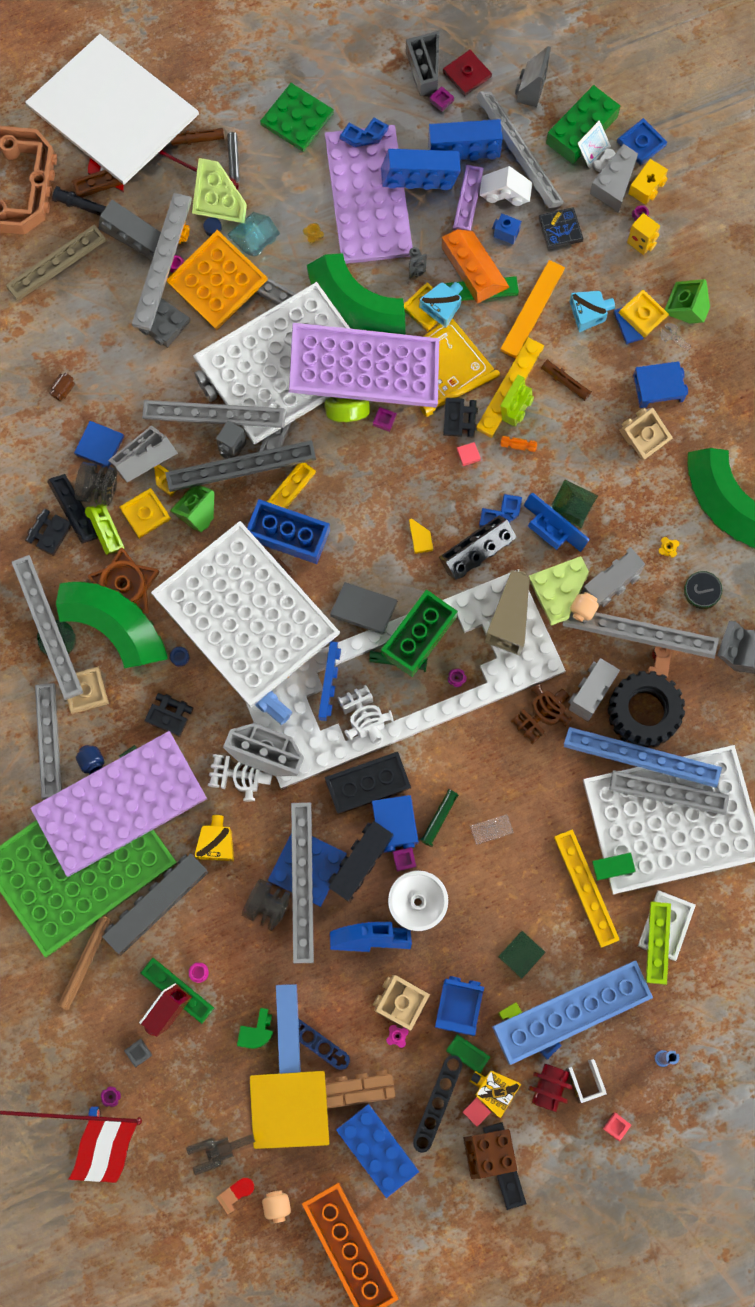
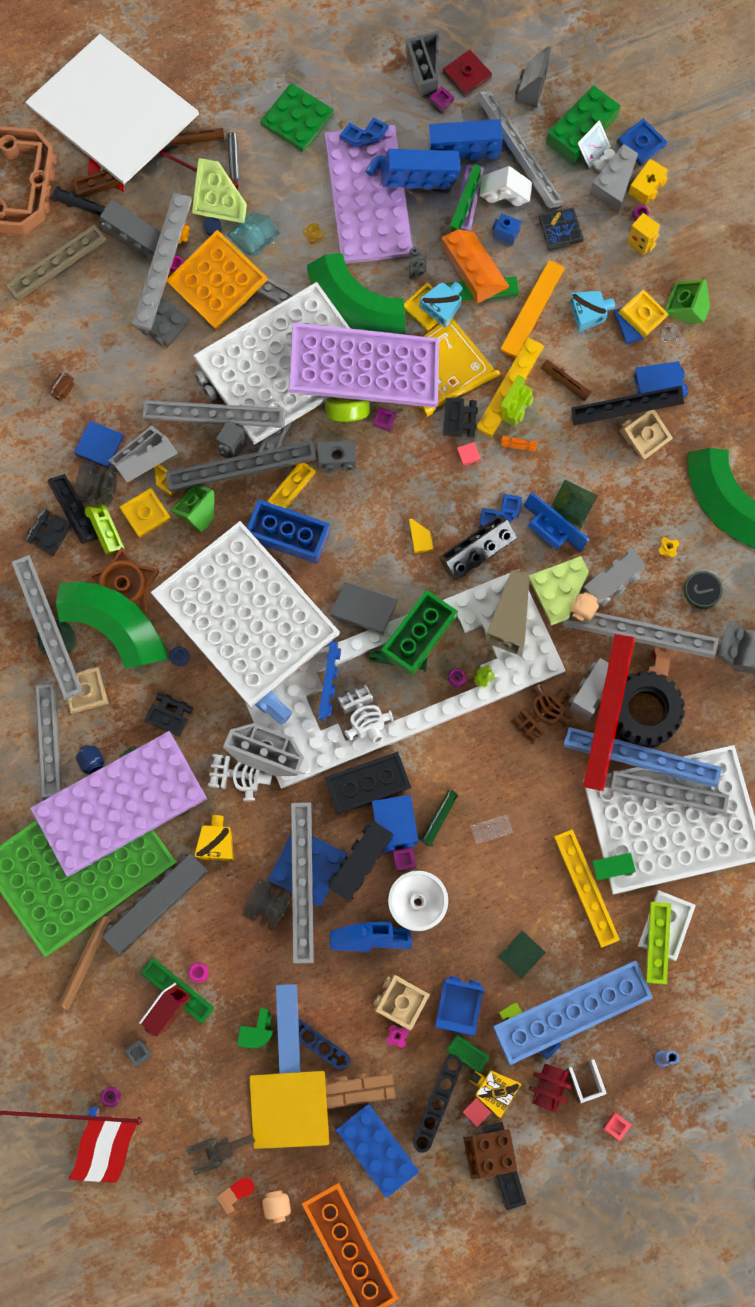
(327, 450): none -> dark grey brick
(375, 163): none -> blue arm
(466, 198): none -> green tile
(484, 675): none -> lime plant
(609, 712): none -> red tile
(627, 405): none -> black plate

